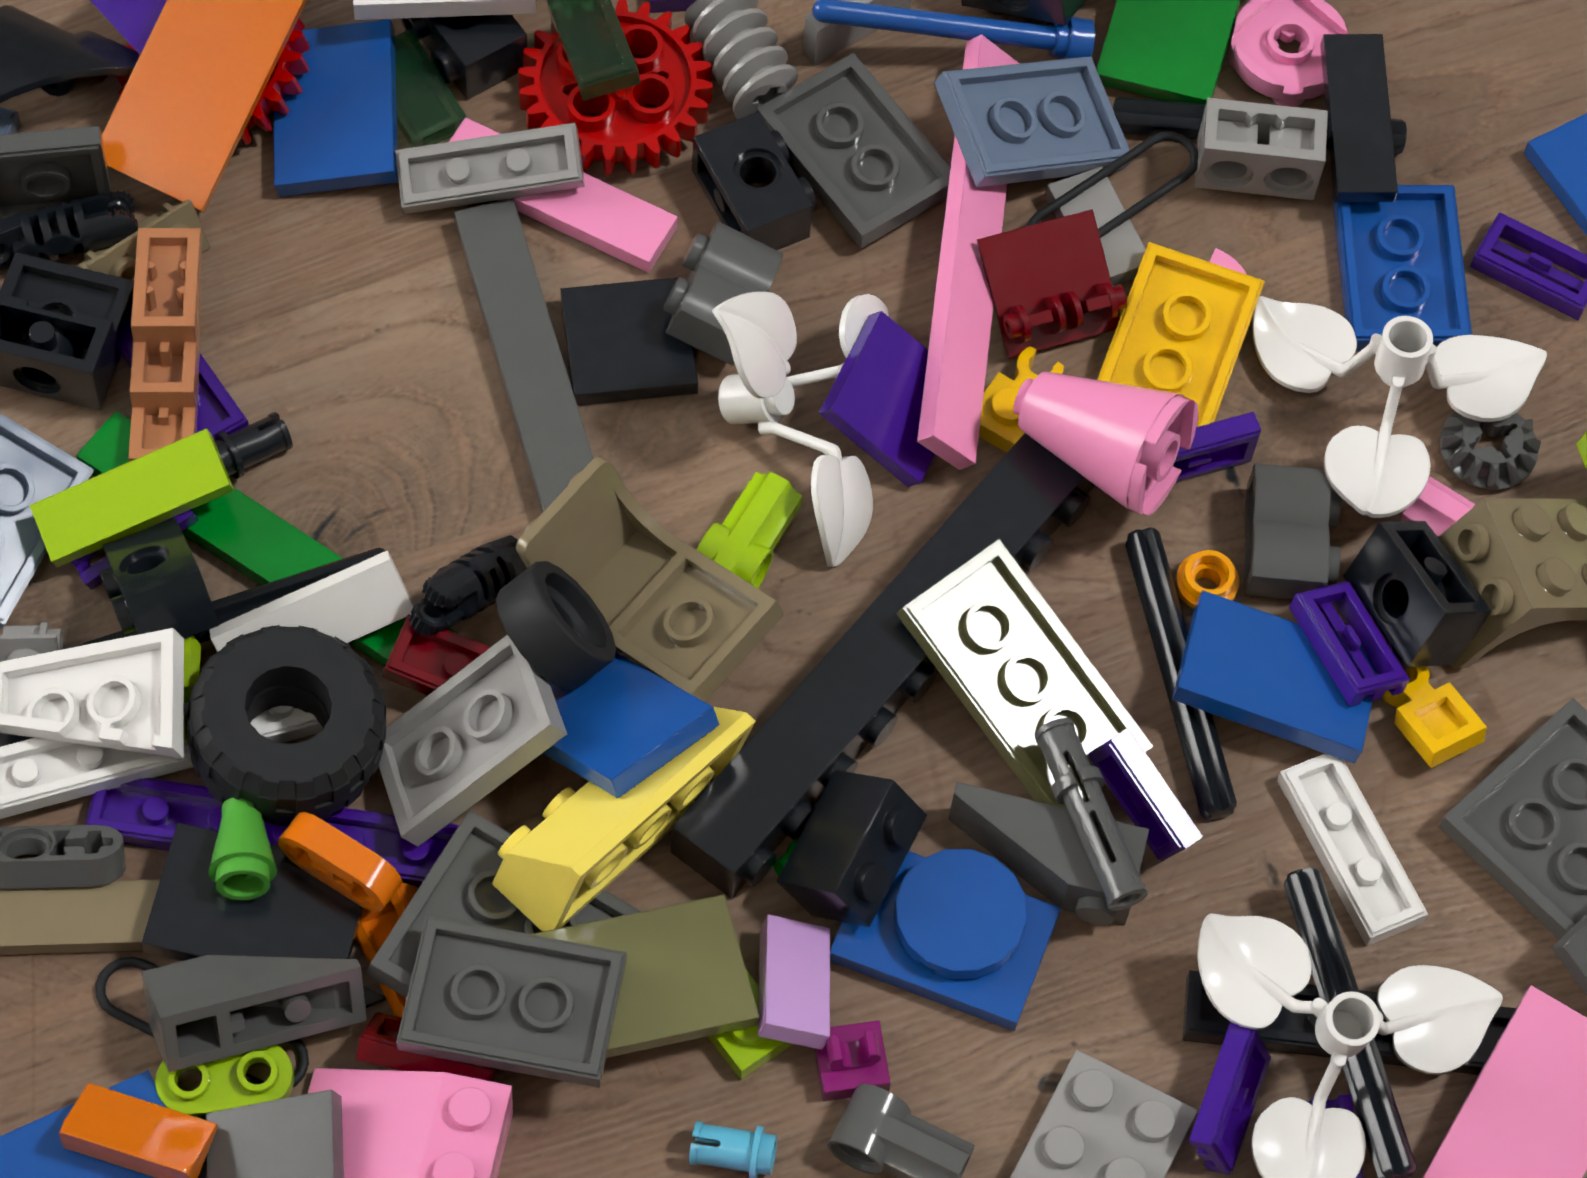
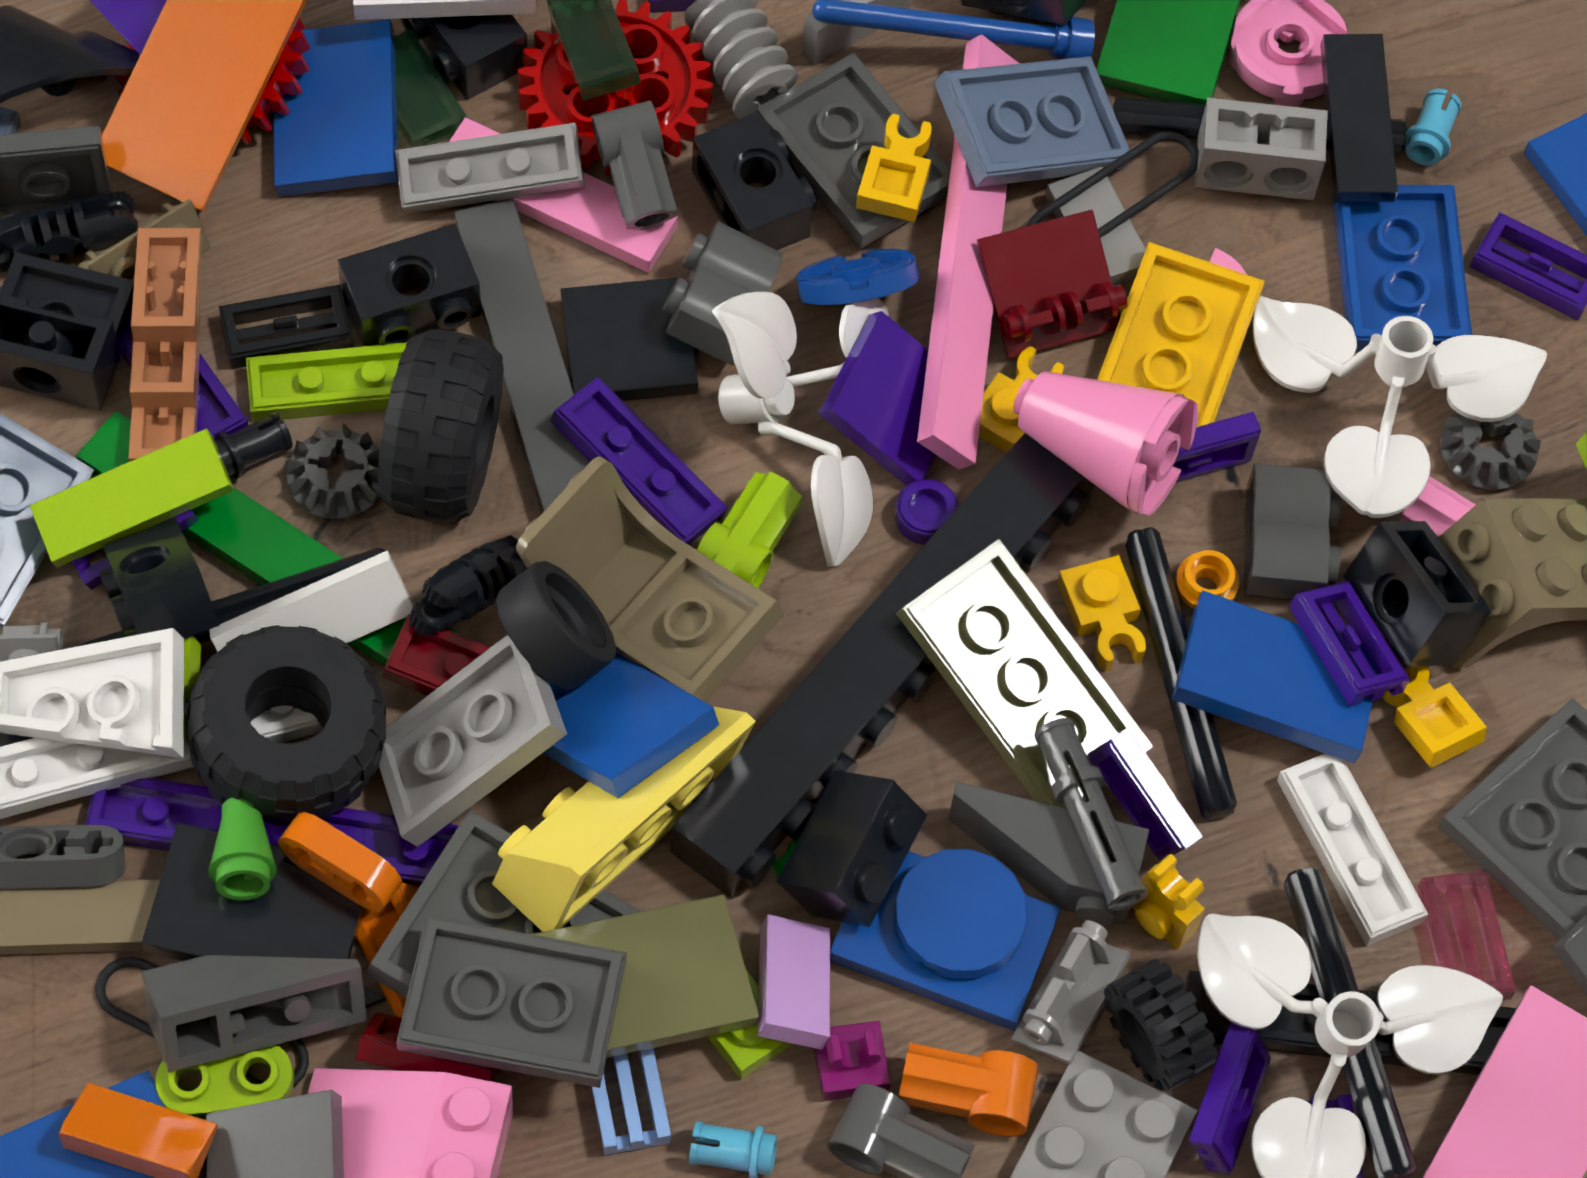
(286, 333): none -> black tile
(310, 483): none -> dark grey gear
(322, 381): none -> lime tile
(426, 262): none -> black brick
(440, 426): none -> black tyre
(633, 150): none -> dark grey piece
(636, 1137): none -> light blue tile
(660, 482): none -> dark purple tile
(857, 280): none -> blue tile
(896, 175): none -> yellow plate
(924, 509): none -> dark purple tile
(987, 1090): none -> orange piece
(1071, 994): none -> light grey hinge
(1103, 603): none -> yellow plate
(1160, 1025): none -> black tyre
(1170, 904): none -> yellow plate
(1429, 138): none -> medium azure pin
(1488, 922): none -> clear pink tile

